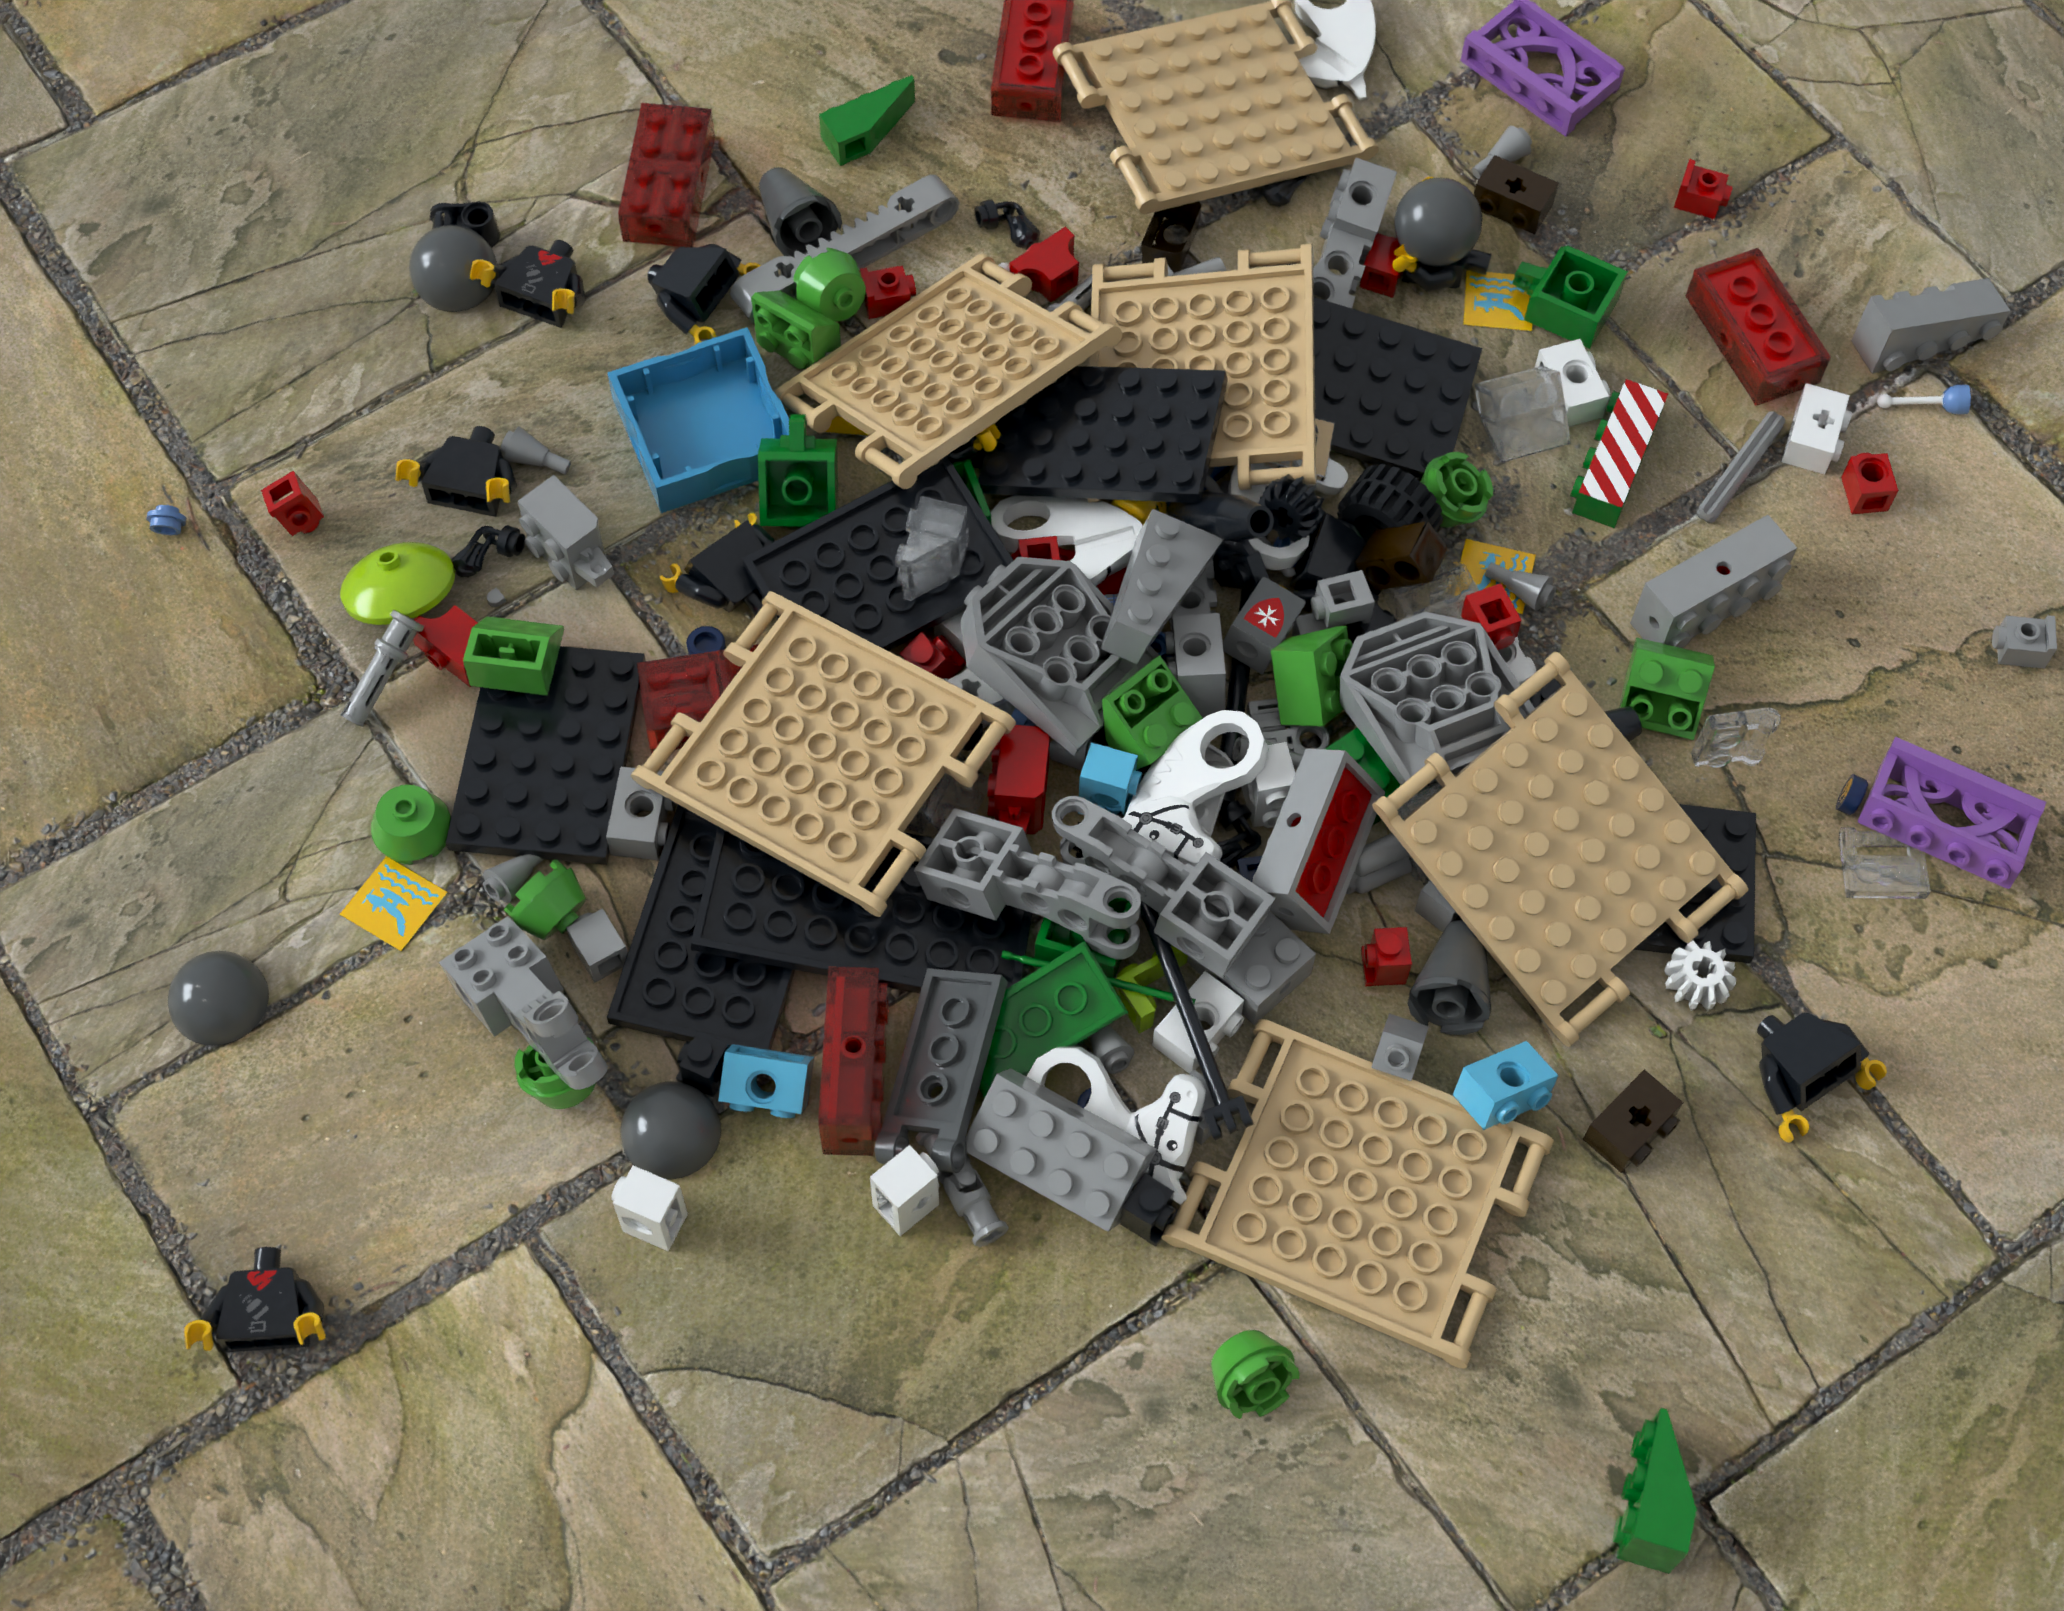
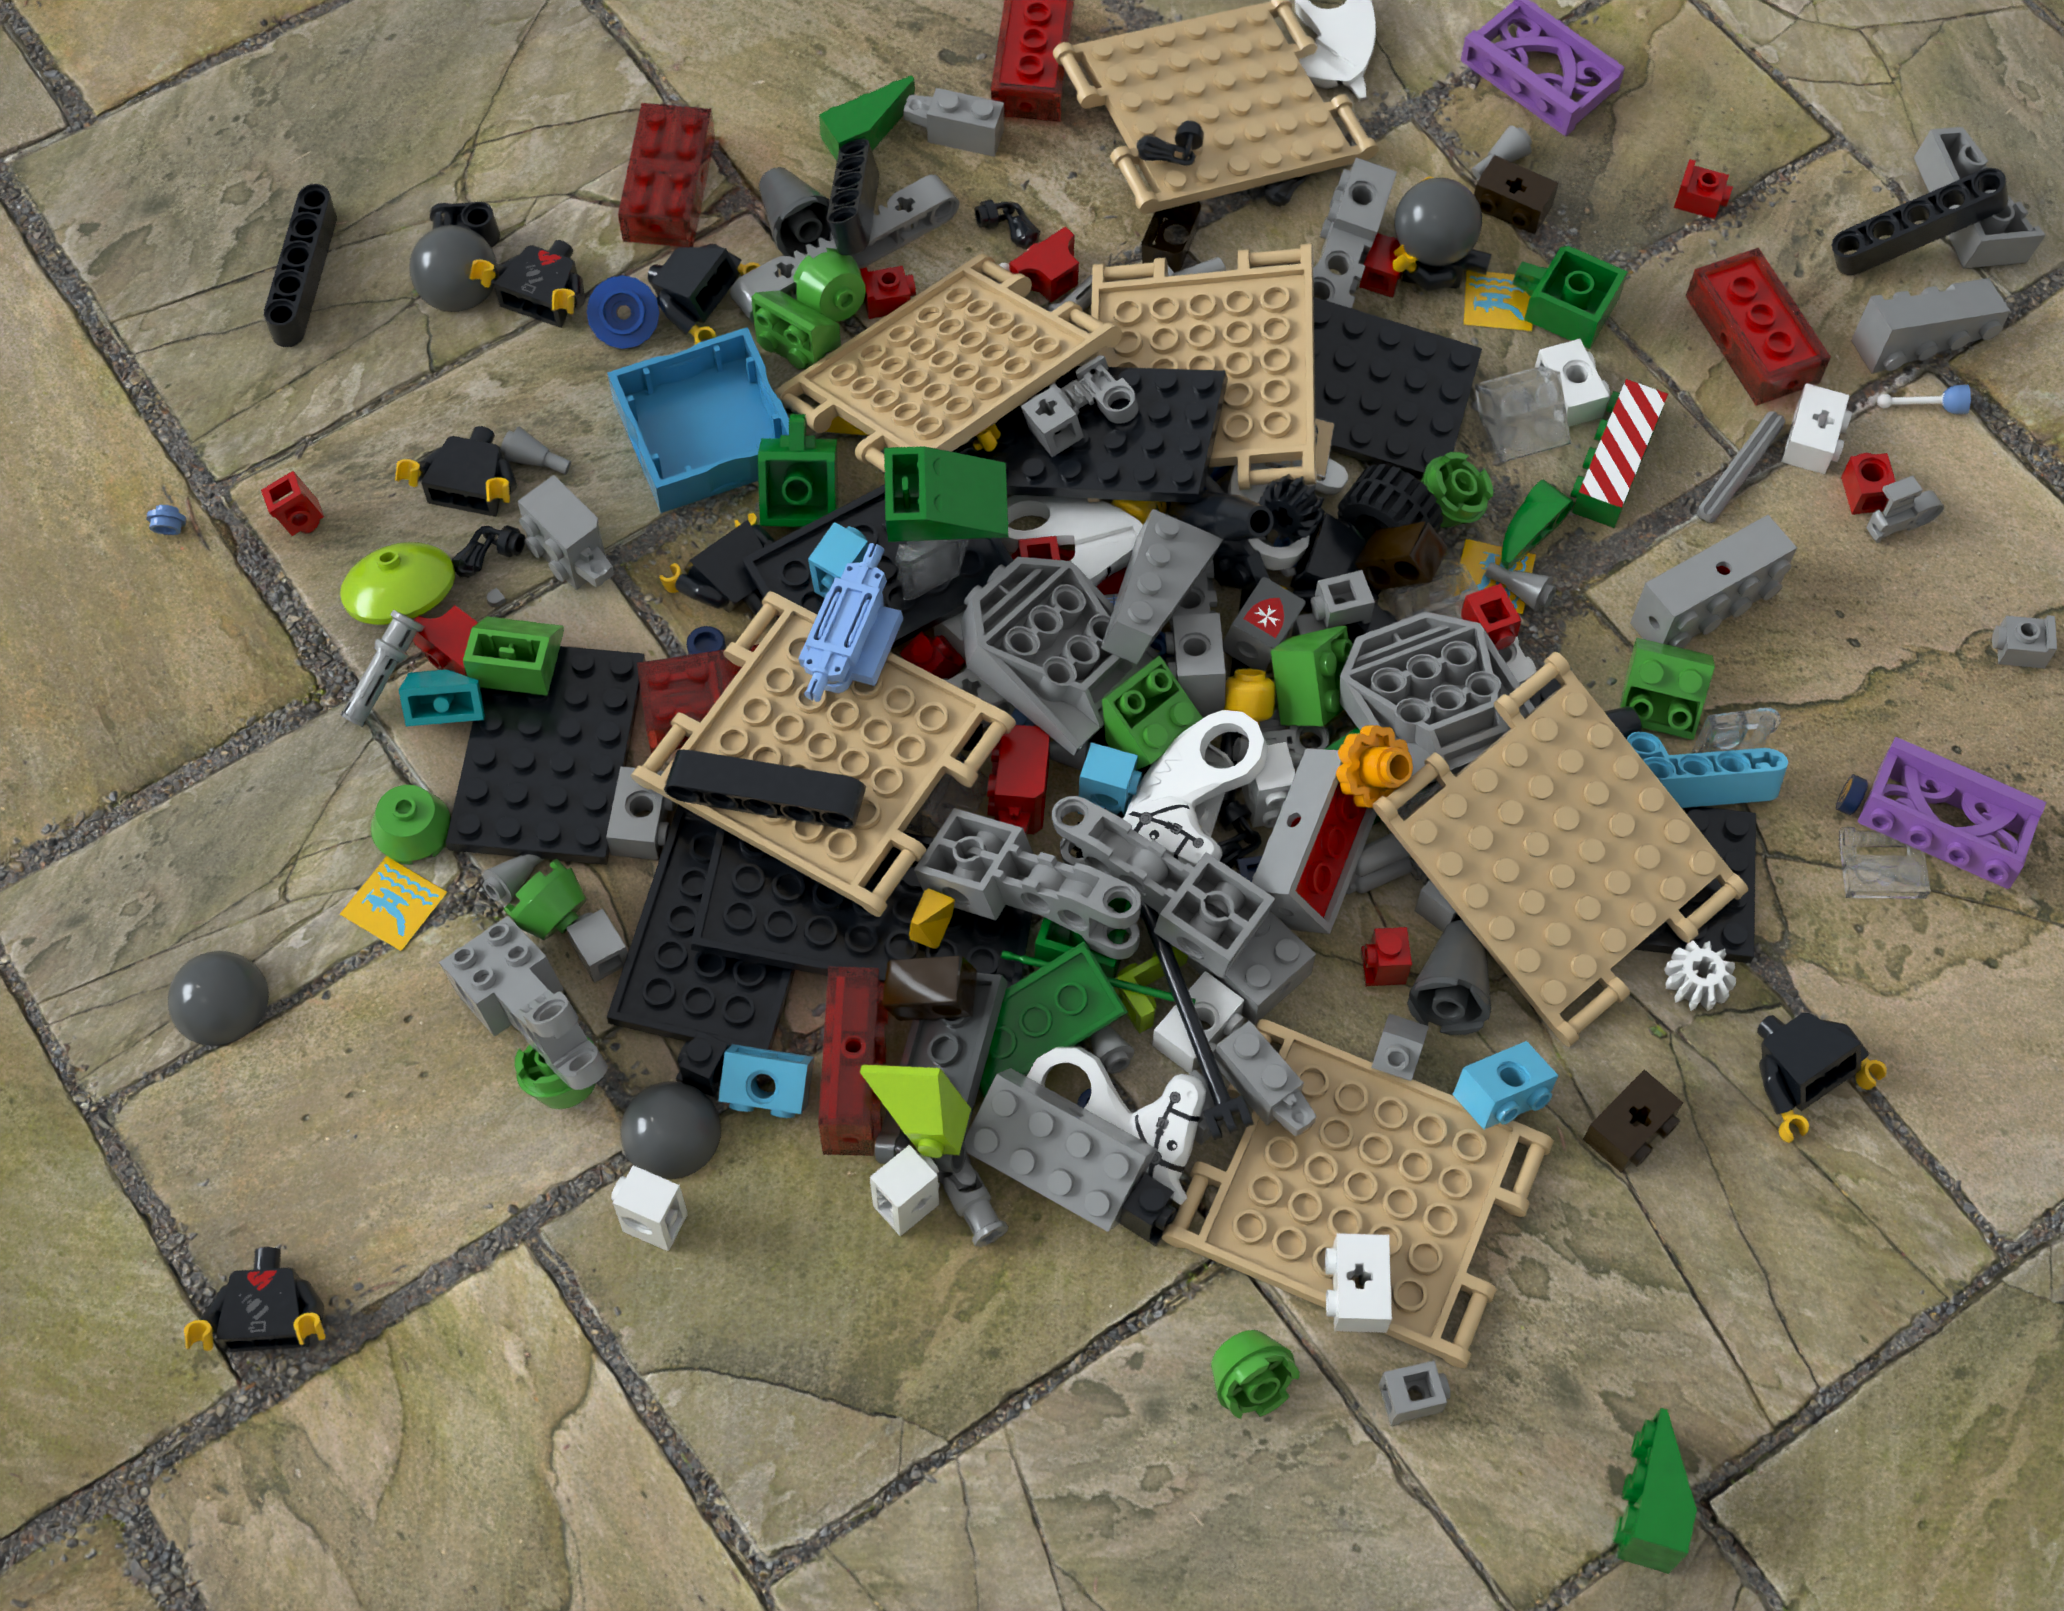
(300, 265): none -> black beam
(440, 698): none -> teal slope
(603, 310): none -> blue piece
(765, 789): none -> black beam
(833, 553): none -> medium azure brick
(851, 630): none -> light blue piece
(853, 197): none -> black beam
(922, 1105): none -> lime slope
(929, 988): none -> dark brown piece
(931, 918): none -> yellow slope
(943, 495): none -> green slope
(958, 120): none -> light grey hinge
(1047, 415): none -> light grey brick
(1102, 388): none -> light grey piece
(1187, 137): none -> black piece
(1250, 693): none -> yellow head
(1264, 1079): none -> light grey hinge
(1366, 1258): none -> white brick
(1373, 764): none -> light orange plant
(1420, 1377): none -> light grey brick
(1534, 521): none -> green piece
(1713, 776): none -> medium azure beam
(1906, 508): none -> light grey piece
(1933, 208): none -> black beam
(1997, 240): none -> light grey wedge

